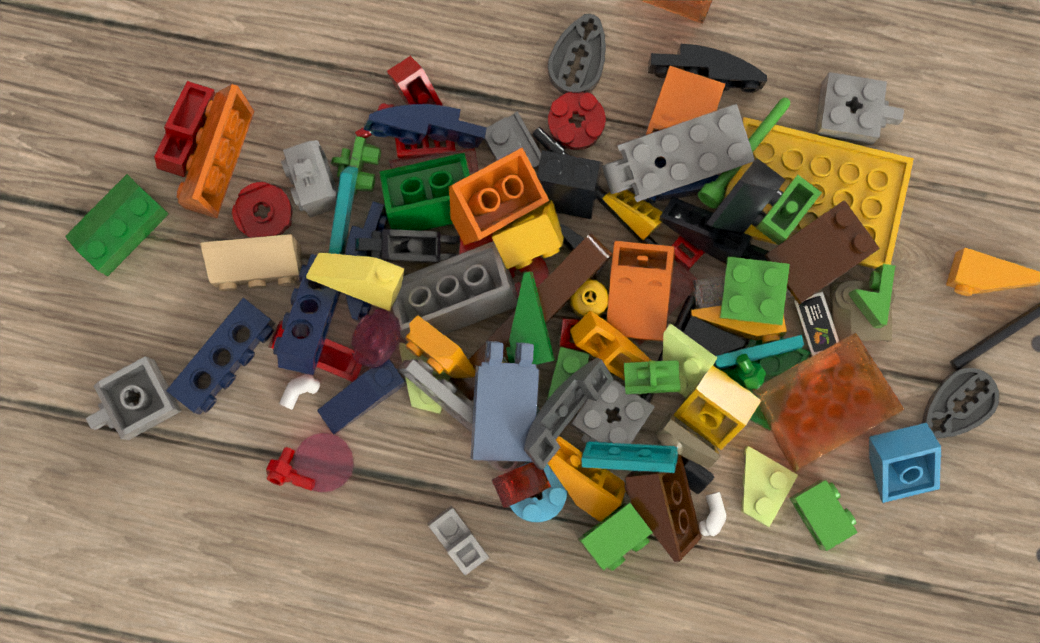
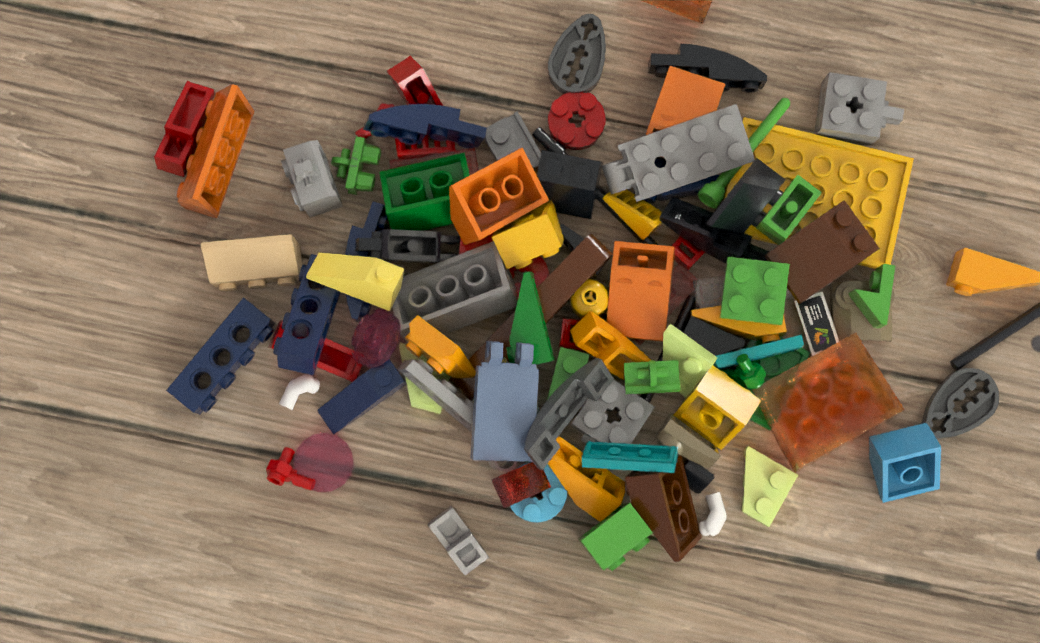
(116, 225): green slope -> none
(120, 391): light grey hinge -> none
(269, 196): red plate -> none
(343, 210): teal tile -> none
(824, 515): bright green brick -> none

